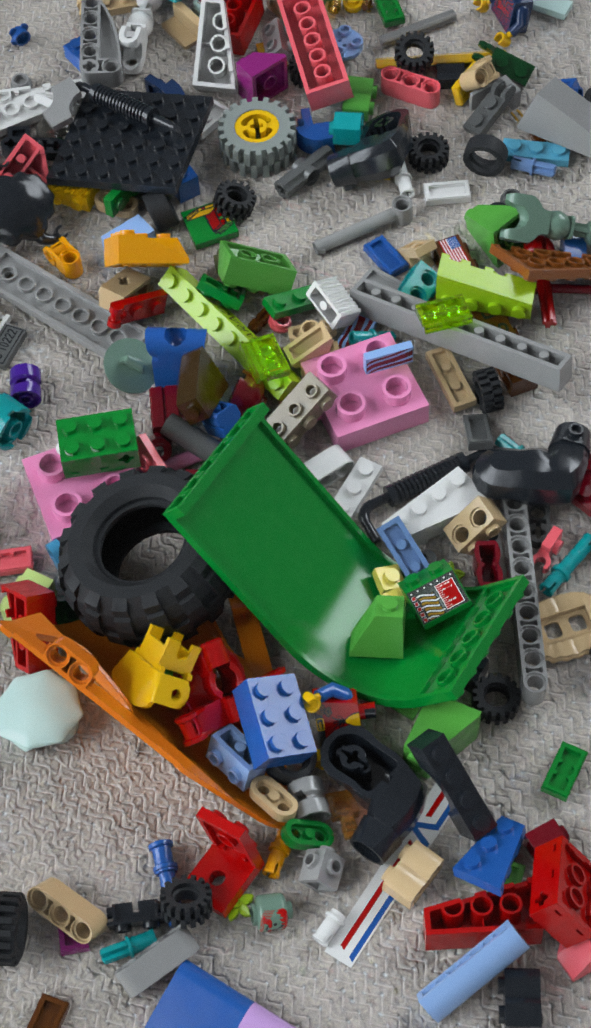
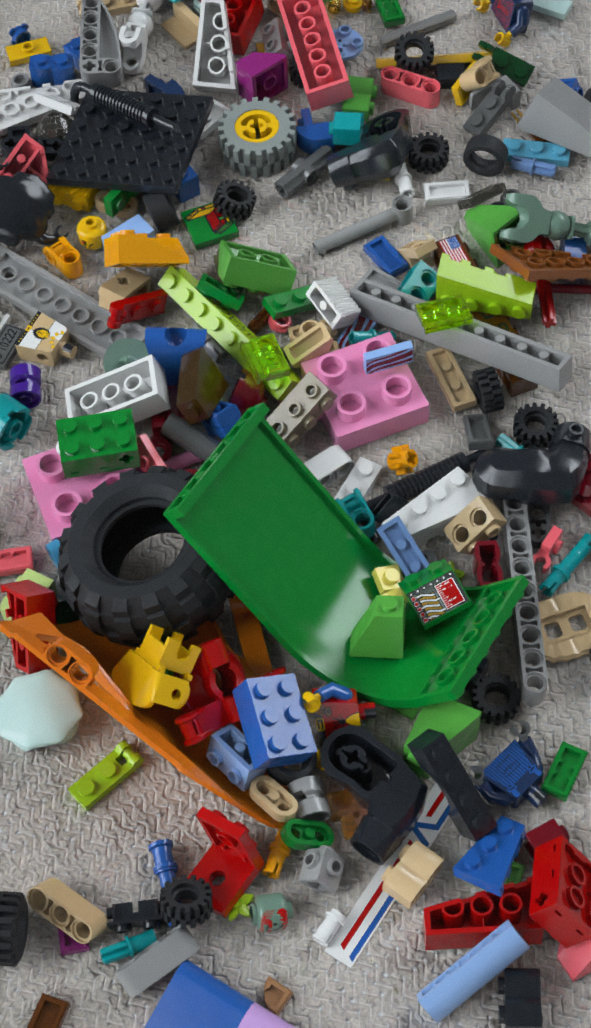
(21, 52): none -> yellow plate
(45, 341): none -> torso
(51, 69): none -> blue brick
(59, 112): light grey tile -> none
(90, 232): none -> yellow head
(105, 775): none -> lime plate
(134, 386): none -> white brick
(212, 346): none -> light grey axle
(276, 996): none -> medium nougat tile
(358, 510): none -> teal piece
(388, 506): none -> black piece
(402, 459): none -> light orange gear
(481, 196): none -> clear smoke tile
(513, 773): none -> dark blue torso
(534, 414): none -> black tyre

